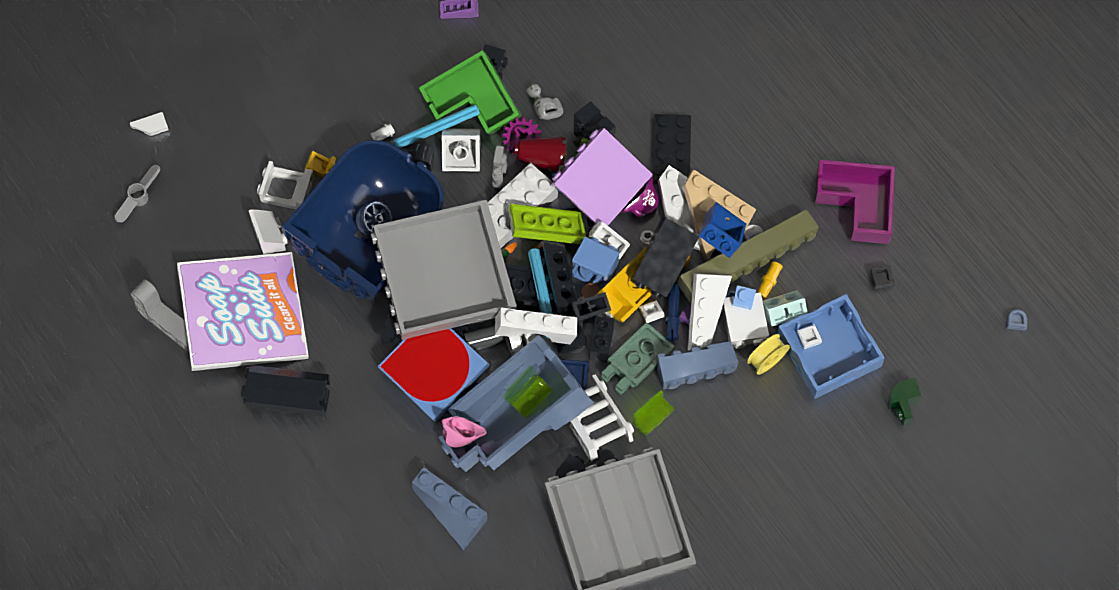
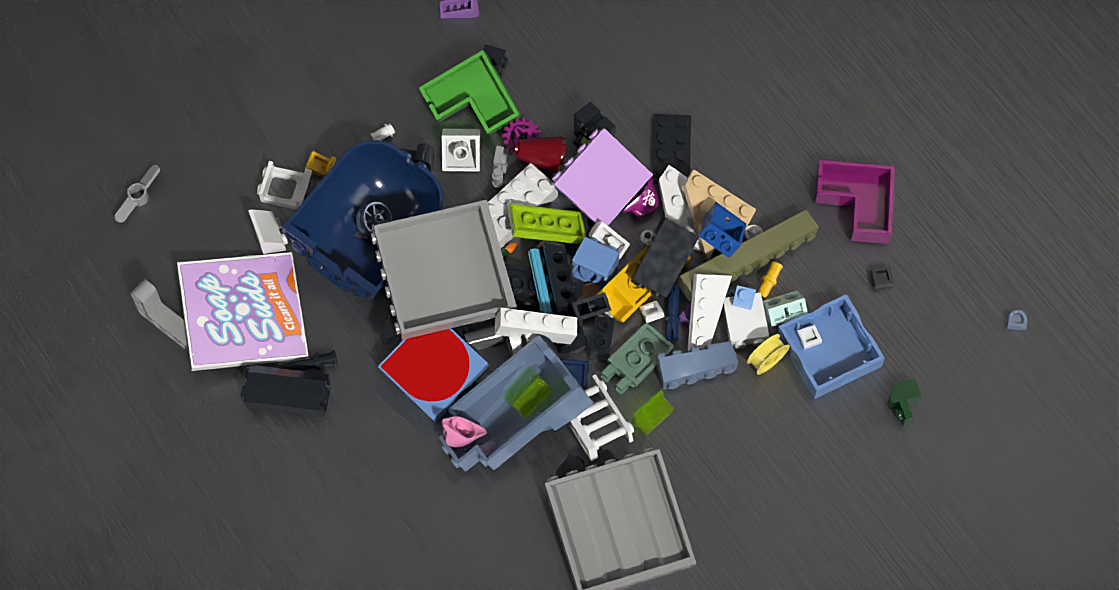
(151, 125): white tile -> none
(317, 361): none -> black pin
(437, 126): medium azure axle -> none
(450, 508): sand blue wedge -> none
(545, 104): light grey piece -> none

